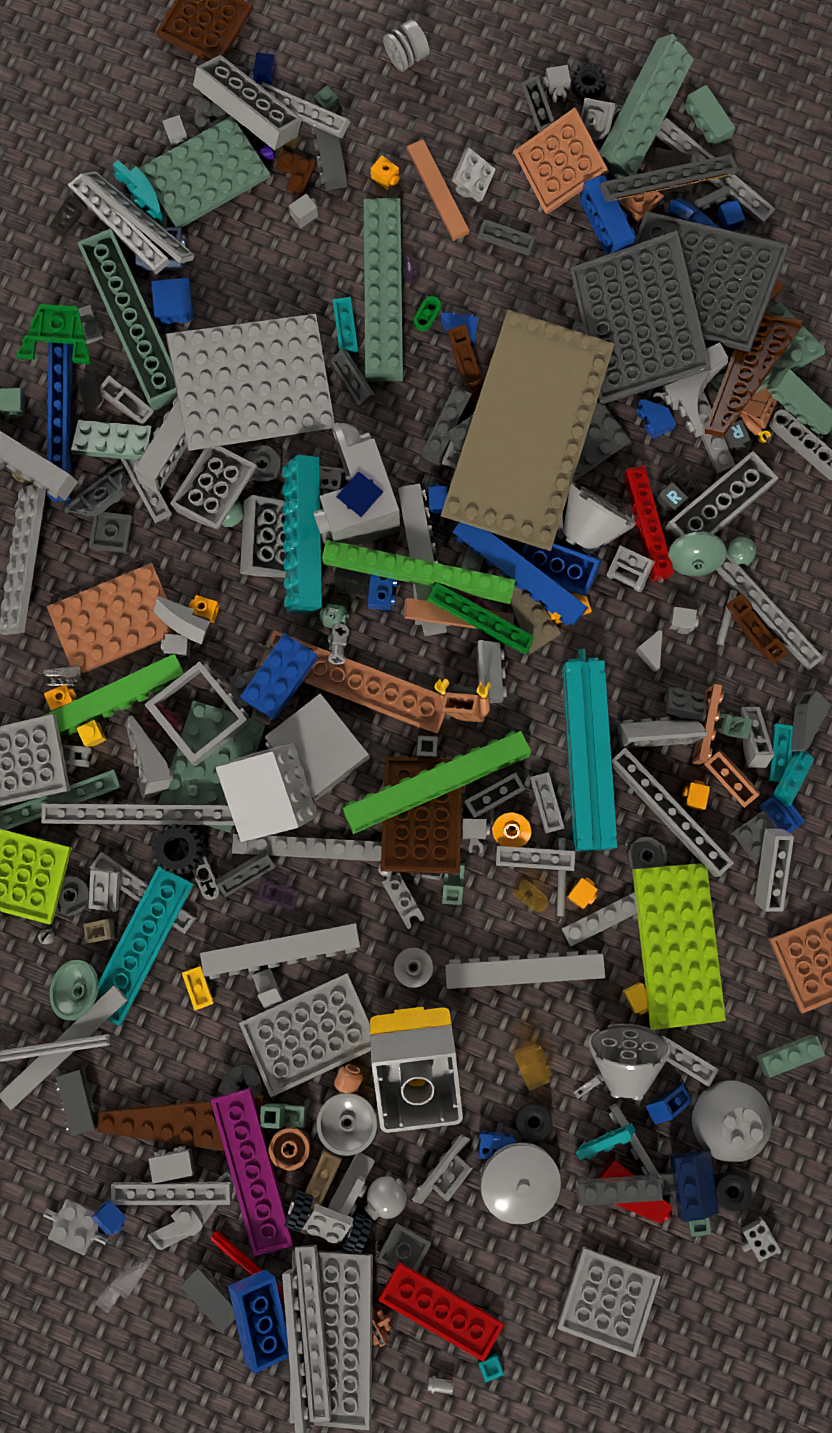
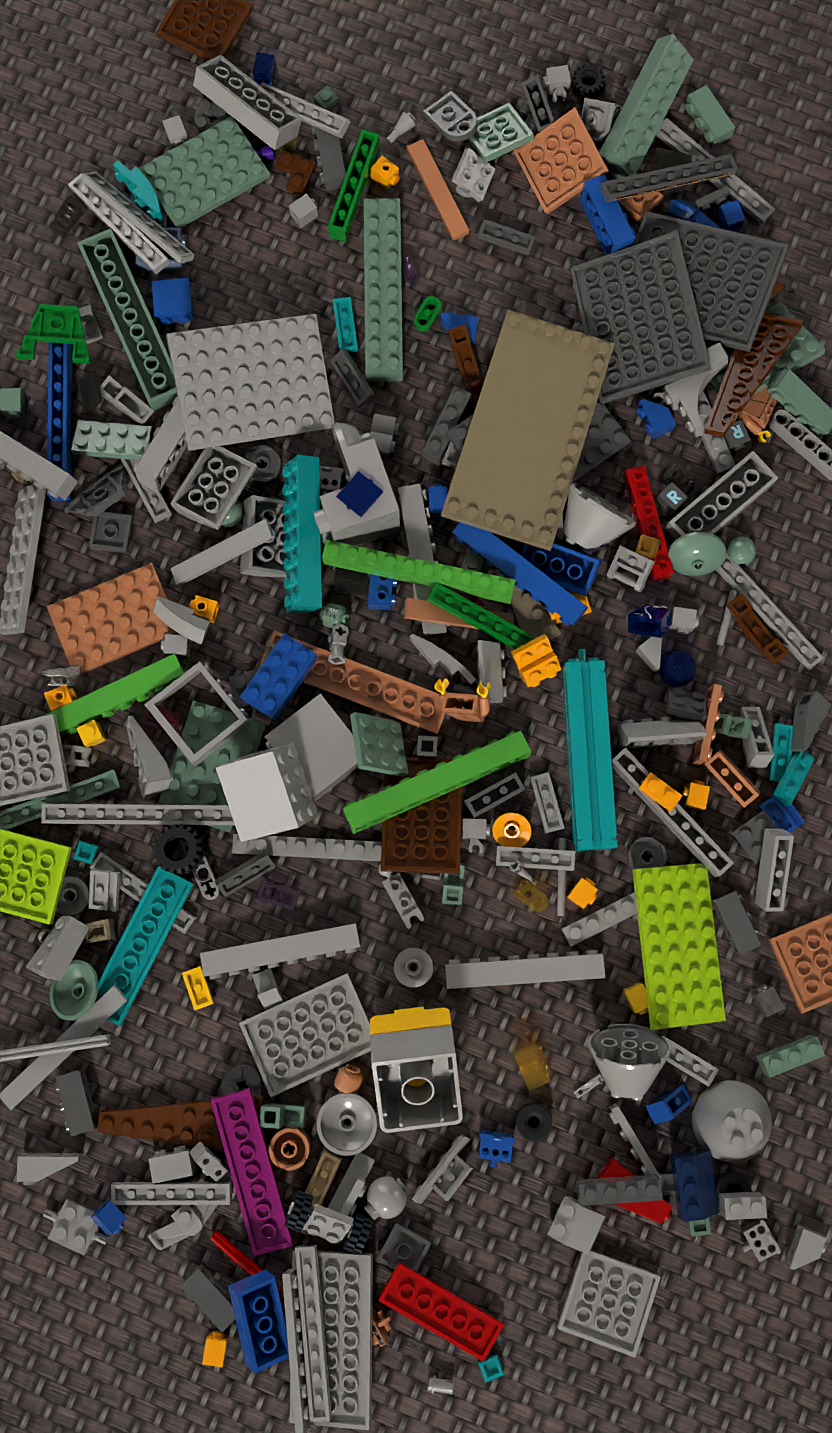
(36, 1166): none -> light grey slope
(58, 948): none -> light grey wedge
(86, 852): none -> teal tile
(123, 1284): clear slope -> none
(208, 1162): none -> light grey piece
(215, 1349): none -> light orange brick
(222, 552): none -> light grey tile
(353, 186): none -> green brick
(379, 744): none -> sand green plate
(383, 430): none -> light grey brick
(404, 124): none -> light grey cone
(406, 45): light grey wheel -> none
(437, 656): none -> light grey slope
(450, 116): none -> dark grey plate
(499, 133): none -> sand green plate
(517, 868): none -> light grey piece
(520, 1183): light grey dish -> none
(536, 661): none -> light orange plate
(576, 1225): none -> light grey slope
(606, 1142): teal plate -> none
(648, 546): none -> pearl gold plate
(650, 621): none -> clear blue torso
(660, 792): none -> light orange plate
(677, 667): none -> clear blue cone
(736, 922): none -> dark grey brick
(742, 1205): none -> light grey brick
(767, 1000): none -> flat silver brick
(805, 1247): none -> light grey slope

